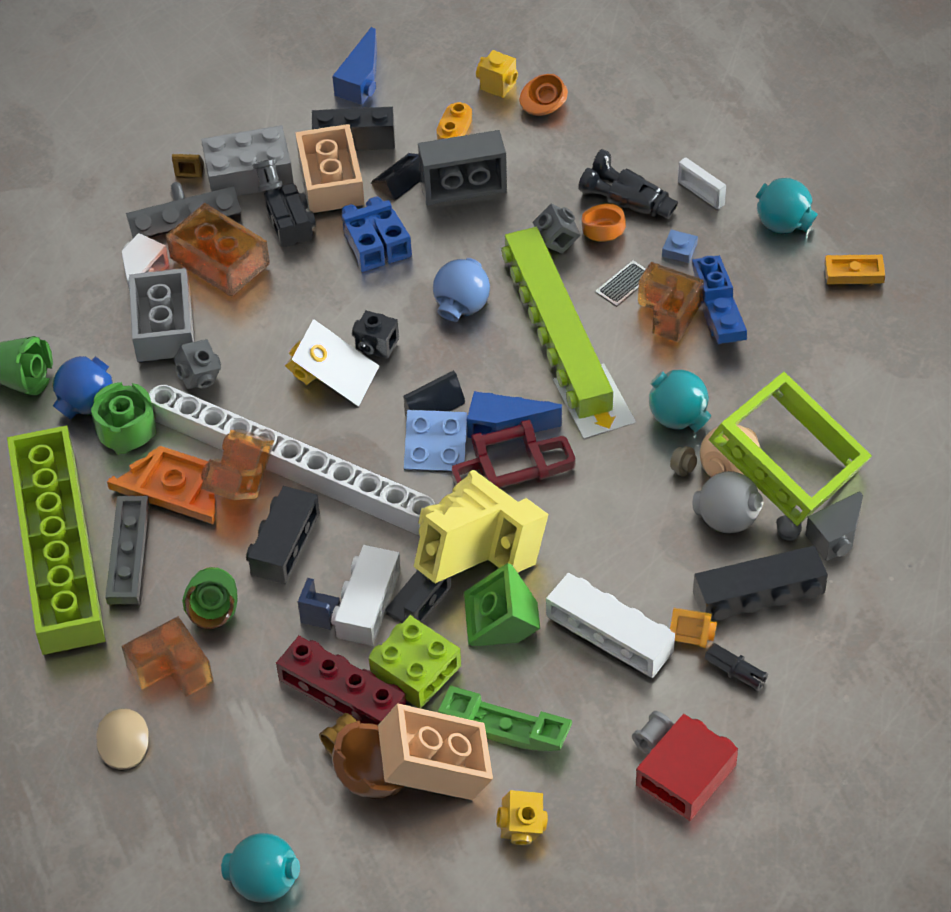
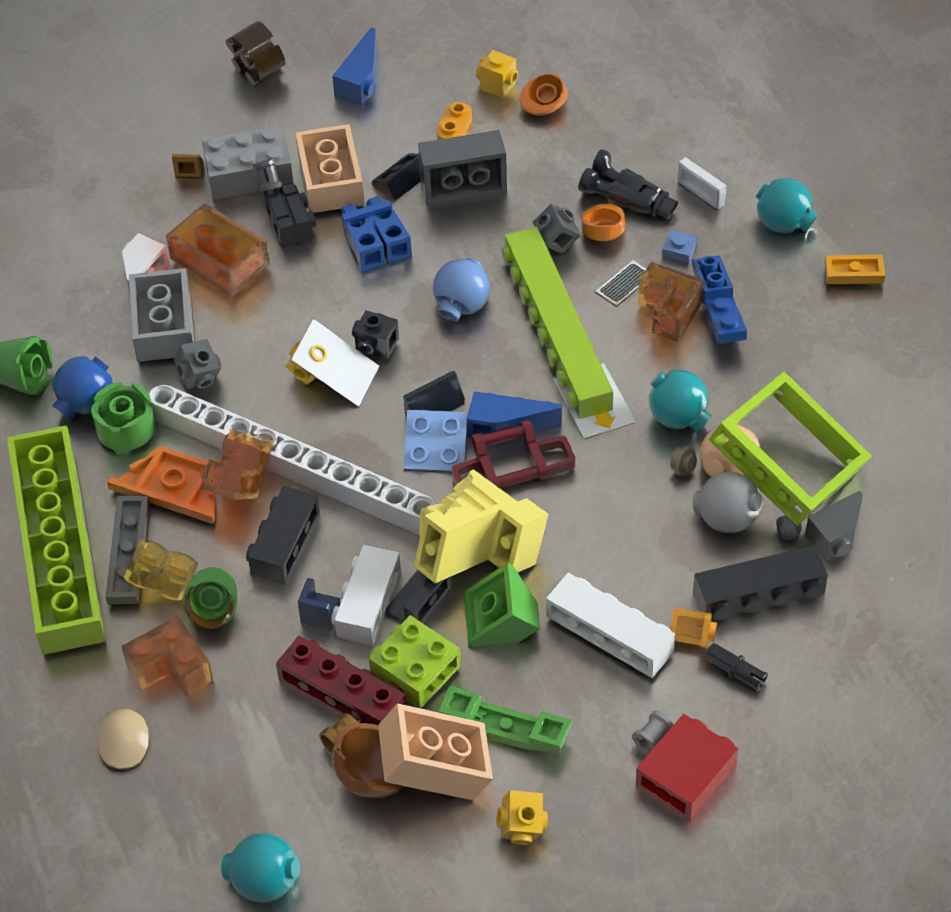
(160, 569): none -> clear yellow brick
(165, 217): dark grey plate -> none
(255, 52): none -> dark brown brick
(370, 127): black brick -> none

